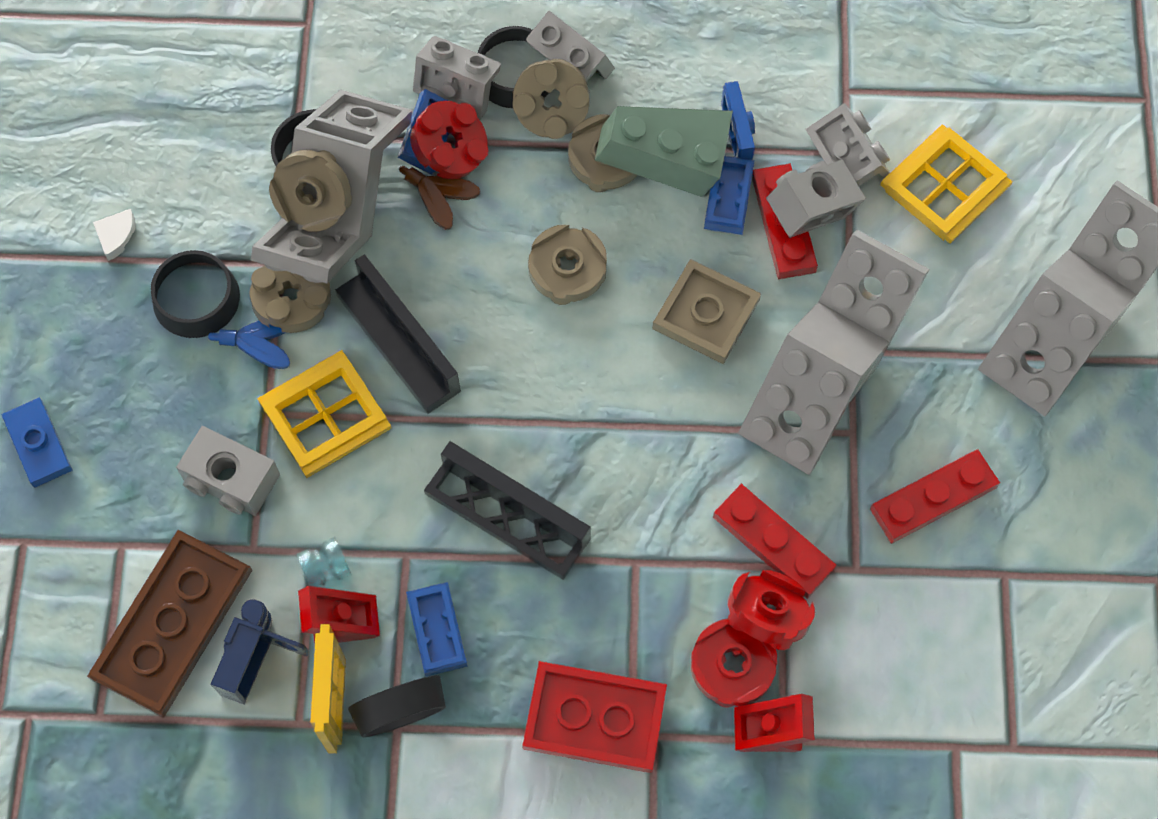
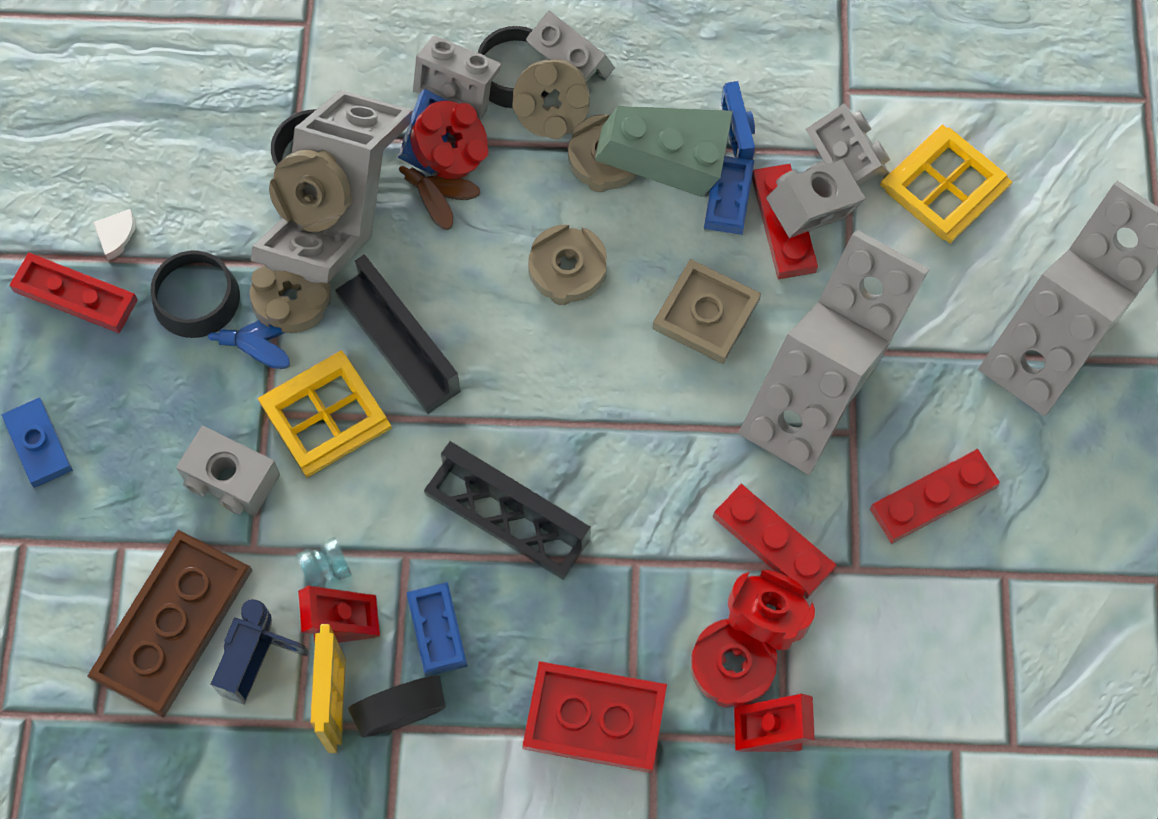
(73, 292): none -> red plate

